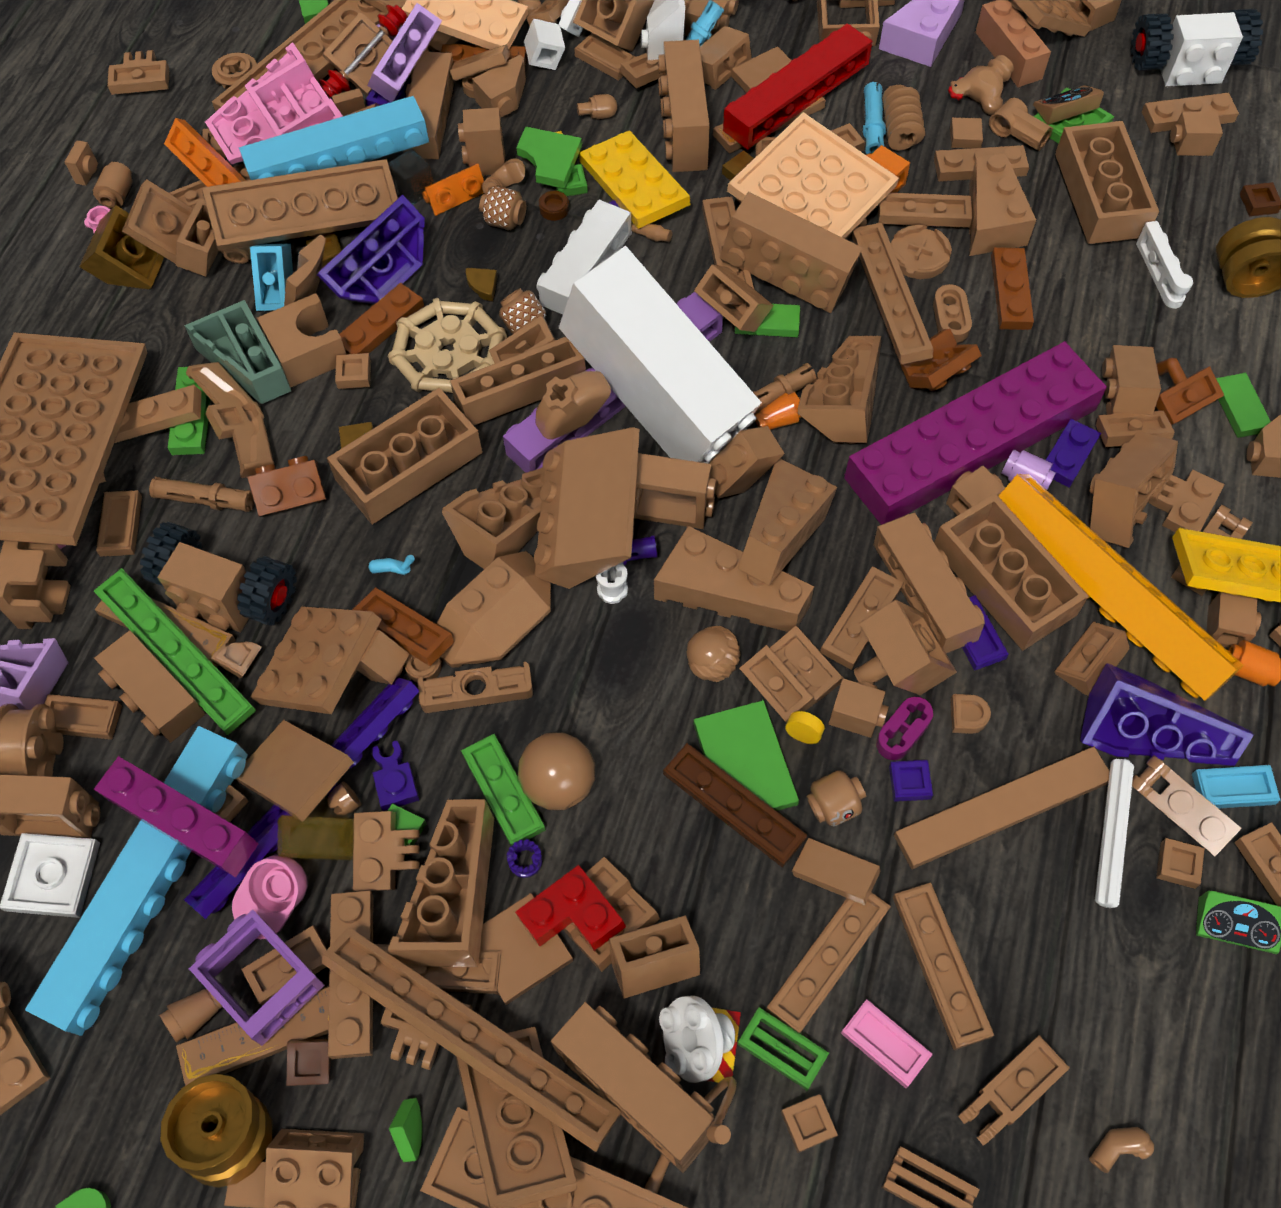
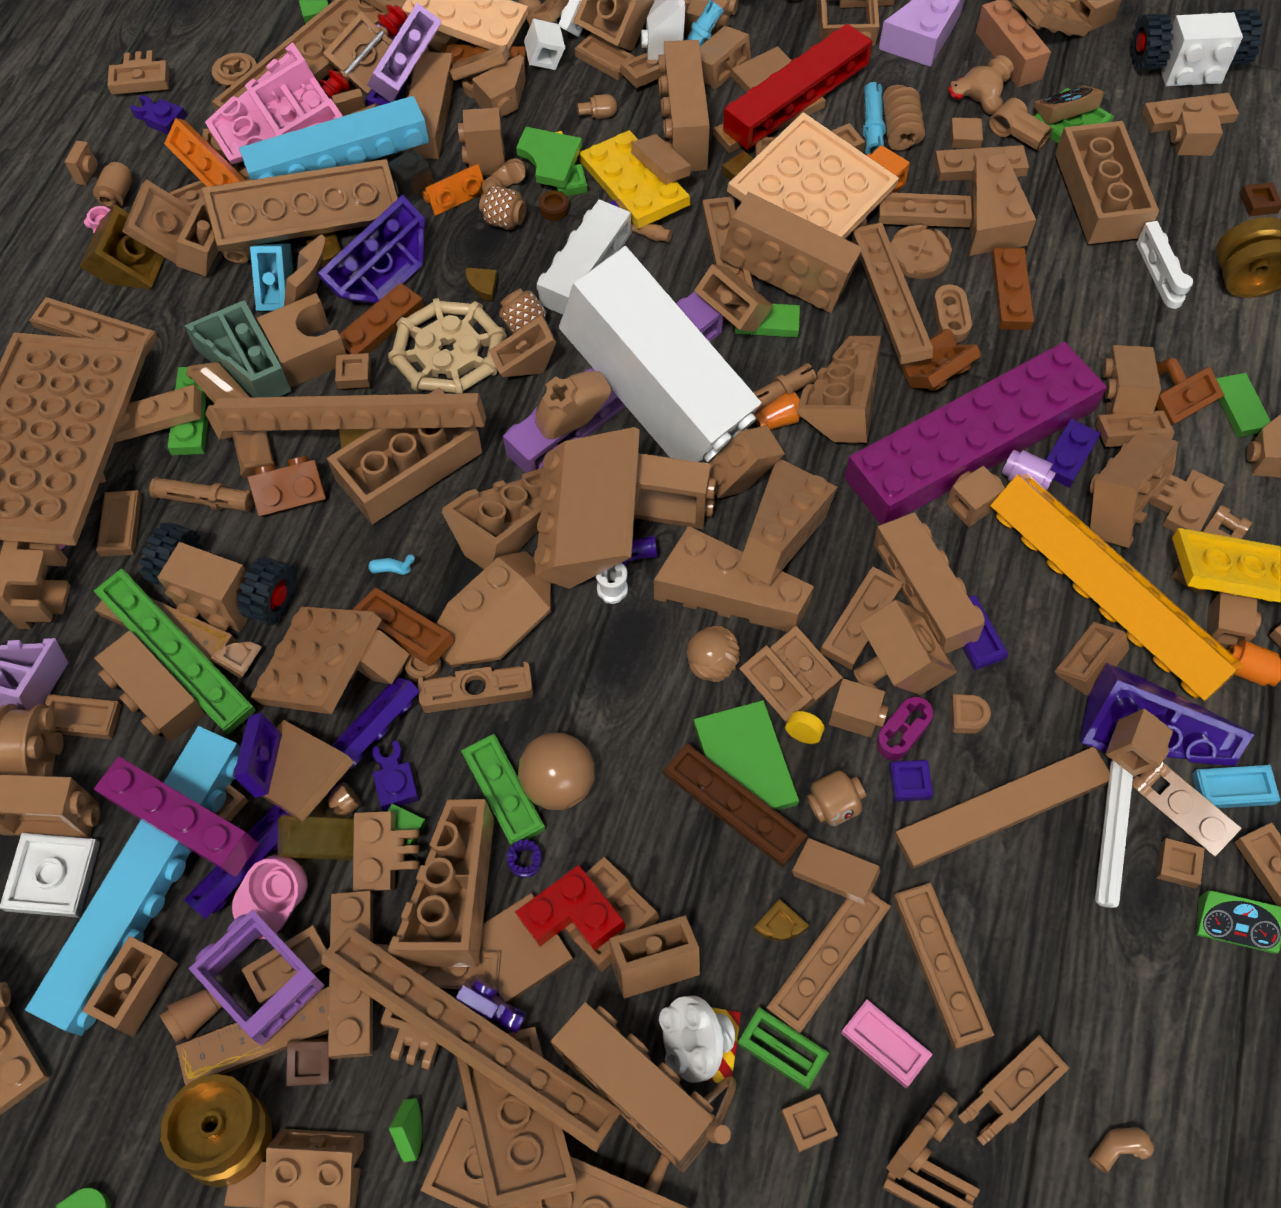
(81, 323): none -> medium nougat tile
(130, 986): none -> medium nougat brick
(158, 115): none -> dark purple plate
(257, 755): none -> dark purple plate
(351, 412): none -> medium nougat plate
(482, 998): none -> dark purple plate
(515, 380): medium nougat brick -> none
(660, 158): none -> medium nougat tile
(780, 923): none -> pearl gold tile
(934, 1124): none -> medium nougat hinge
(1010, 571): medium nougat brick -> none
(1139, 742): none -> medium nougat brick

